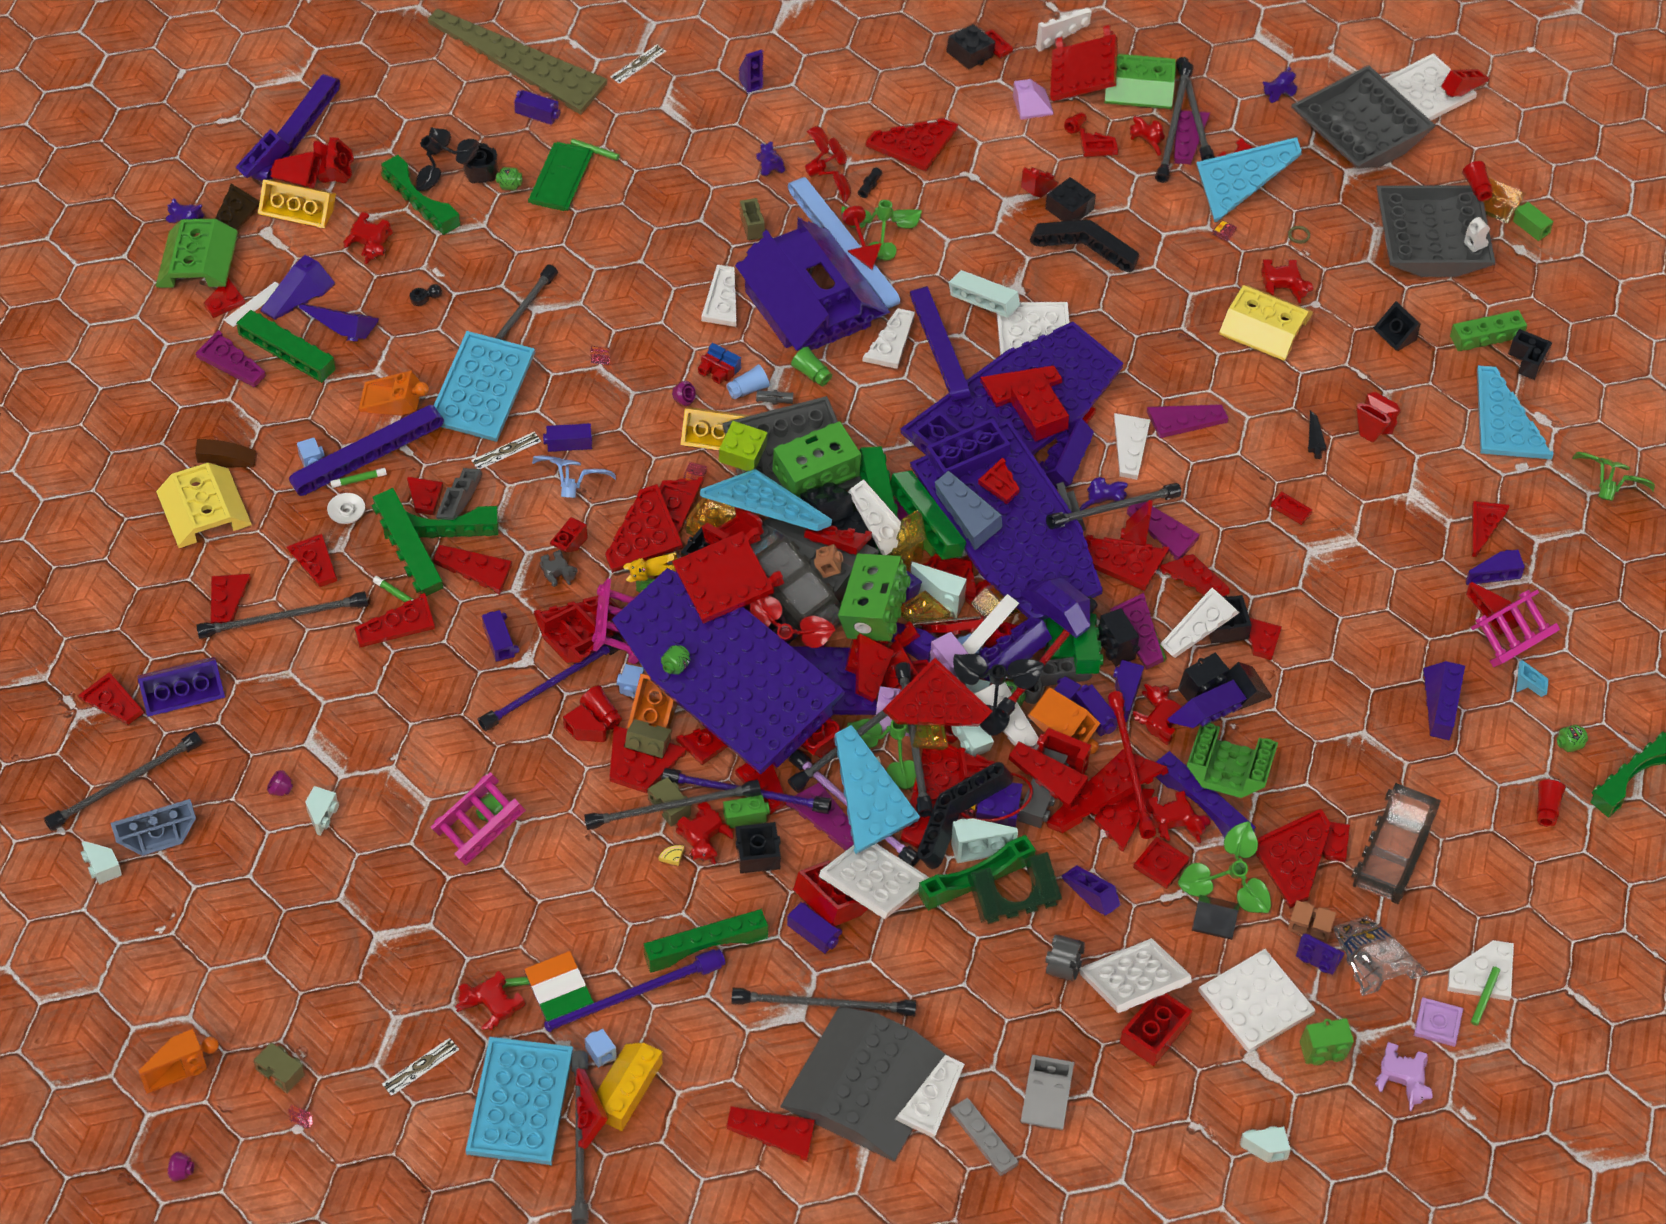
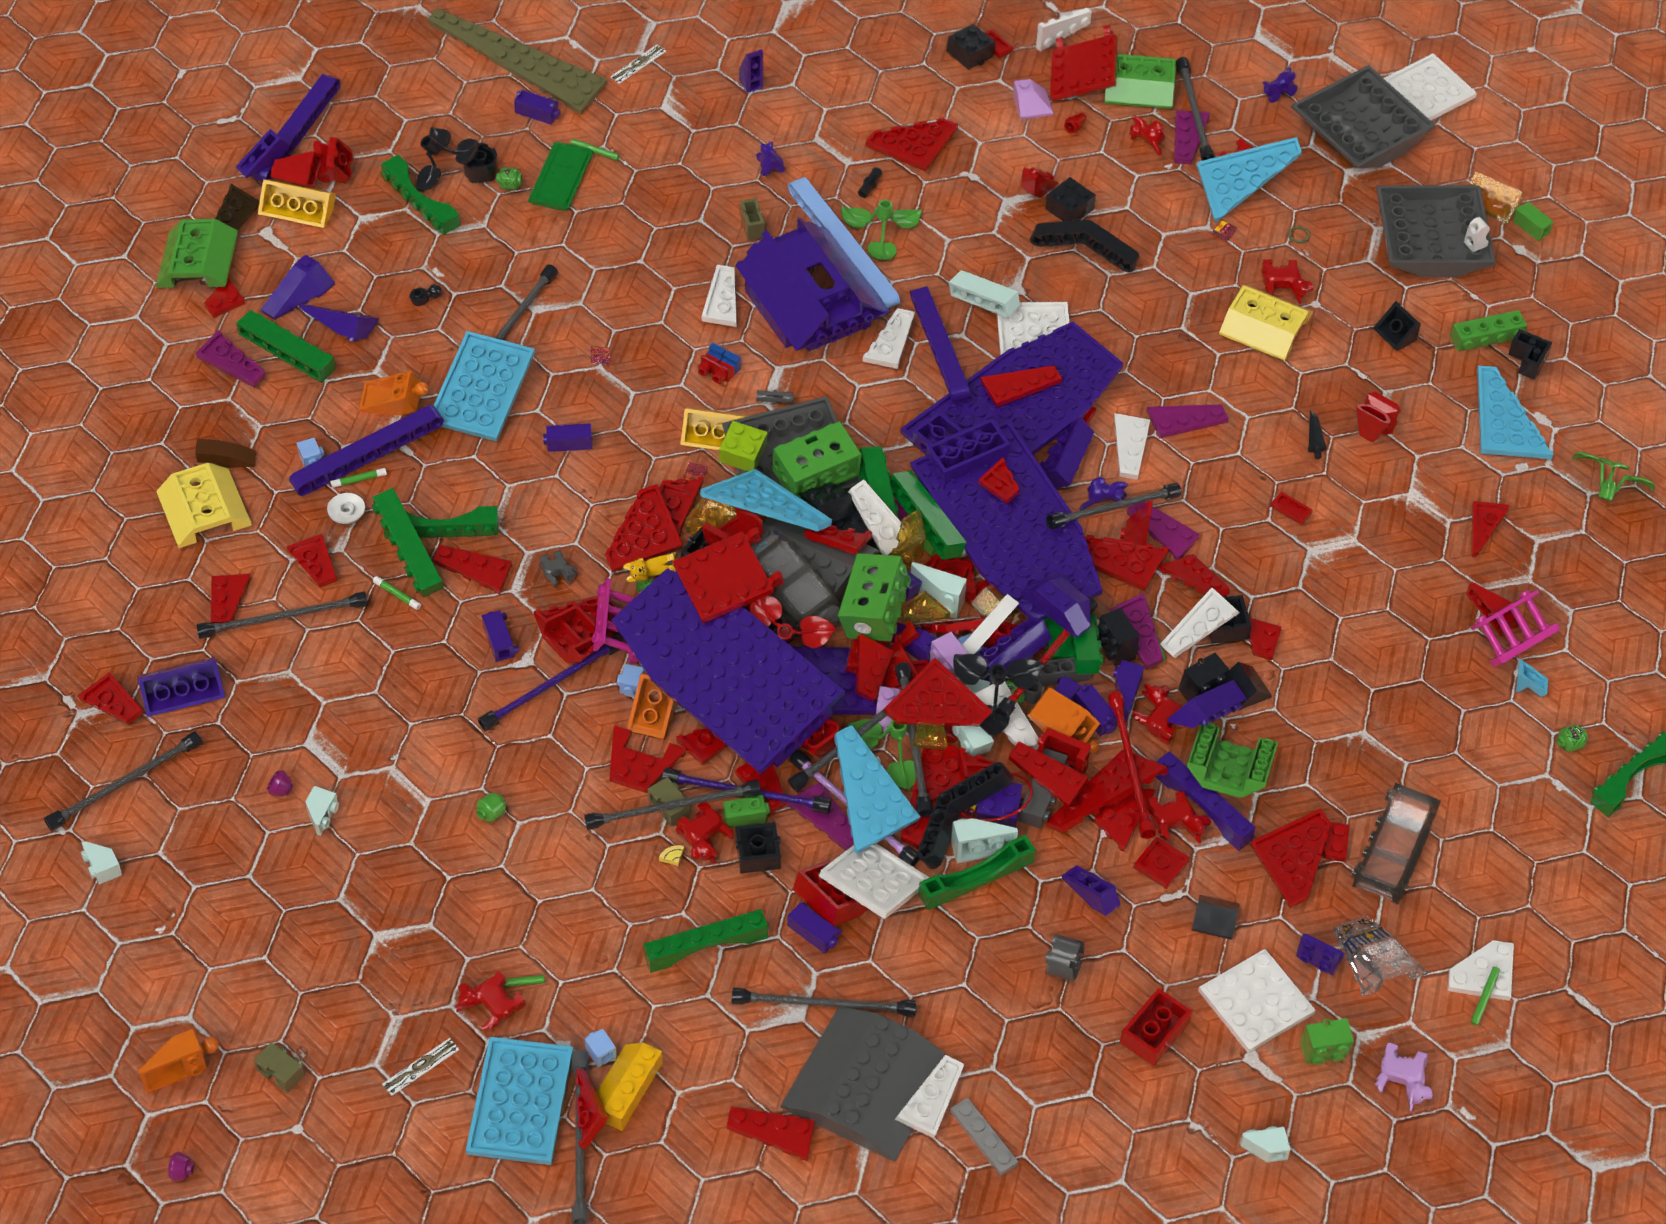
(155, 828): sand blue wedge -> none
(180, 212): dark purple animal -> none
(253, 304): white sticker -> none
(300, 1117): clear pink tile -> none
(370, 235): red animal -> none
(403, 621): red wing -> none
(425, 494): red wing -> none
(459, 495): dark grey slope -> none
(494, 827): dark pink fence -> none
(506, 450): sticker -> none
(566, 998): flag -> none
(568, 485): light blue plant -> none
(570, 536): red slope -> none
(584, 726): red slope -> none
(602, 708): red plant -> none
(648, 738): olive brick -> none
(675, 659): bright green head -> none
(684, 393): magenta cone -> none
(748, 383): light blue plant -> none
(811, 366): bright green plant -> none
(818, 165): red plant -> none
(828, 561): nougat brick -> none
(866, 254): red piece -> none
(969, 511): sand blue wedge -> none
(993, 906): clear green arch -> none
(1039, 408): red brick -> none
(1047, 1092): light grey slope -> none
(1071, 501): dark grey slope -> none
(1097, 144): red wing -> none
(1135, 975): white plate -> none
(1163, 171): dark grey hose -> none
(1252, 896): bright green plant -> none
(1301, 918): nougat piece -> none
(1438, 1022): lavender tile -> none
(1443, 690): dark purple wedge -> none
(1463, 81): red slope -> none
(1478, 180): red plant -> none
(1500, 567): dark purple slope -> none
(1549, 801): red plant -> none

